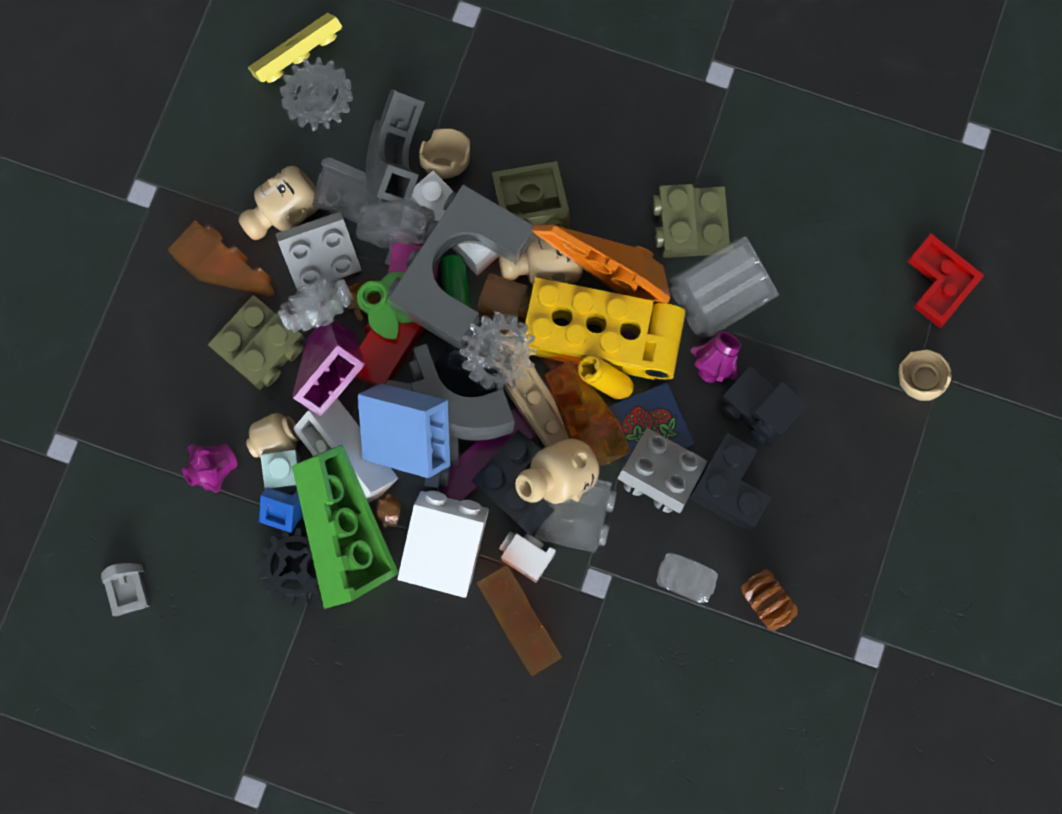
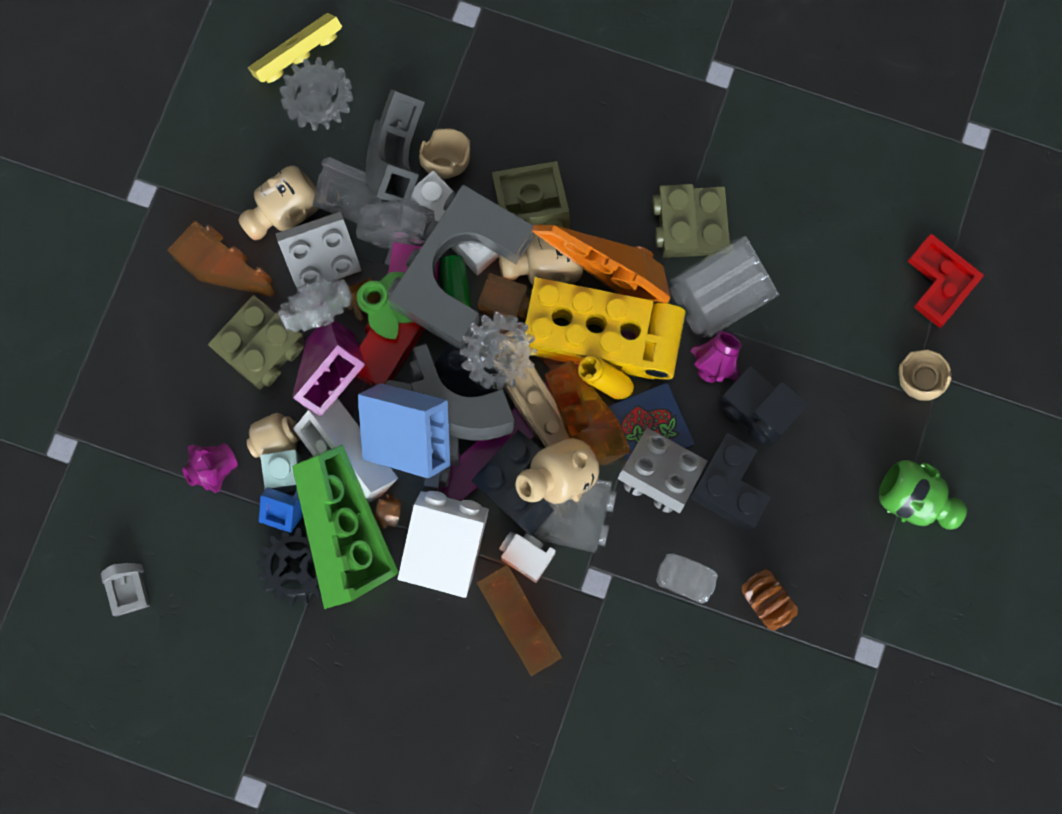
(920, 496): none -> bright green piece

